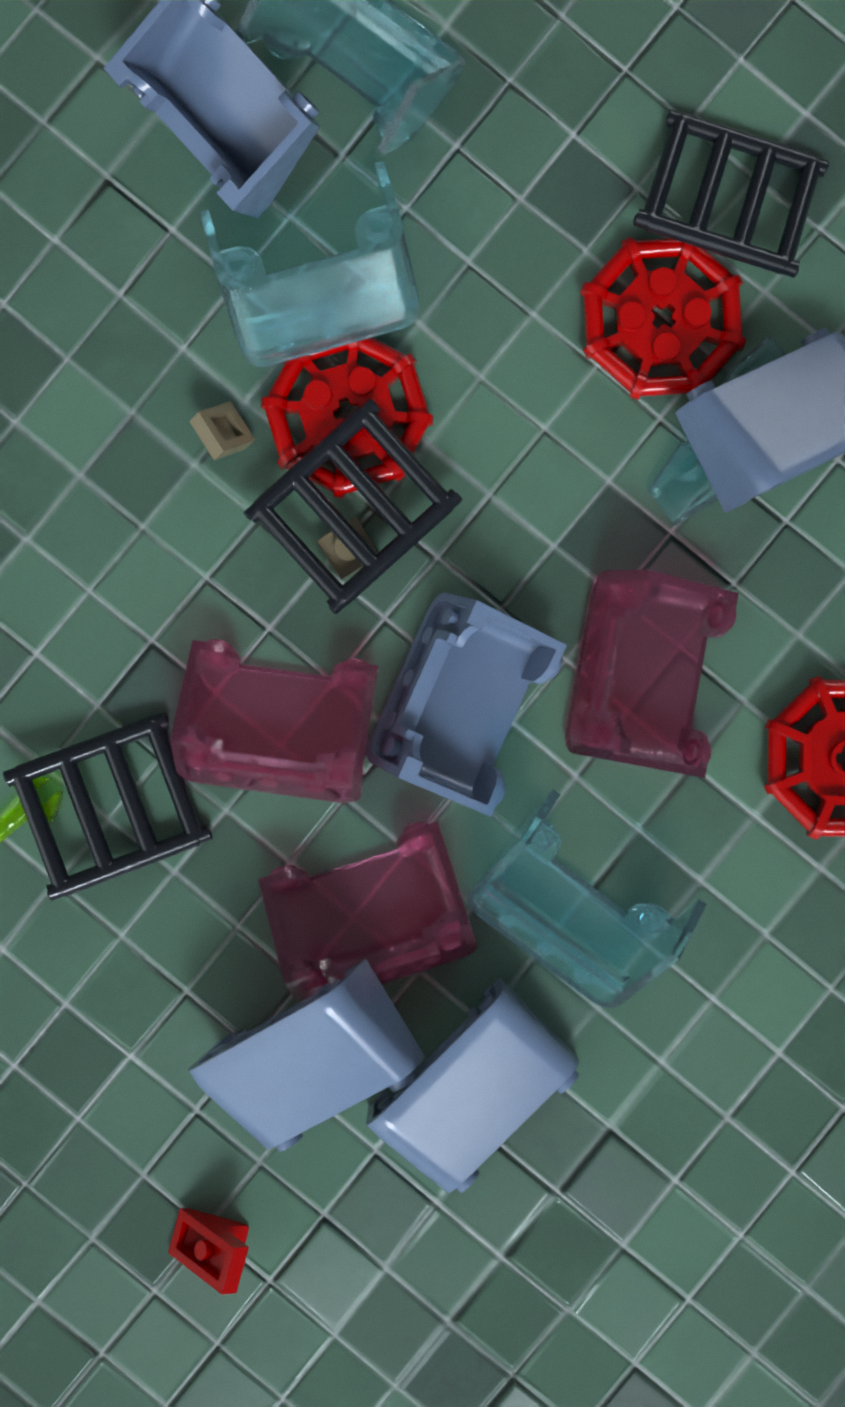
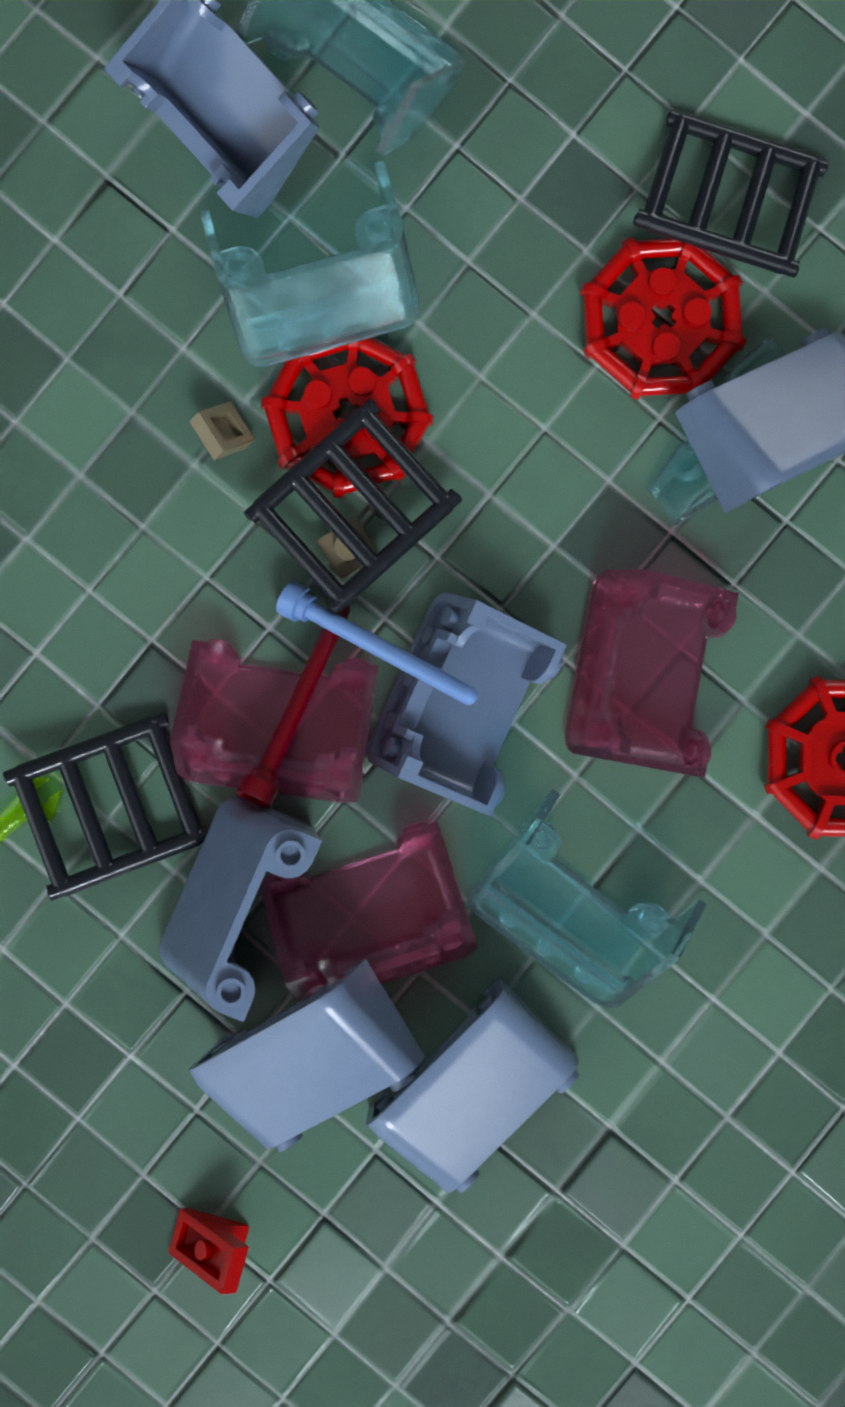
(220, 892): none -> sand blue windscreen
(261, 783): none -> dark red piece
(298, 603): none -> medium blue piece

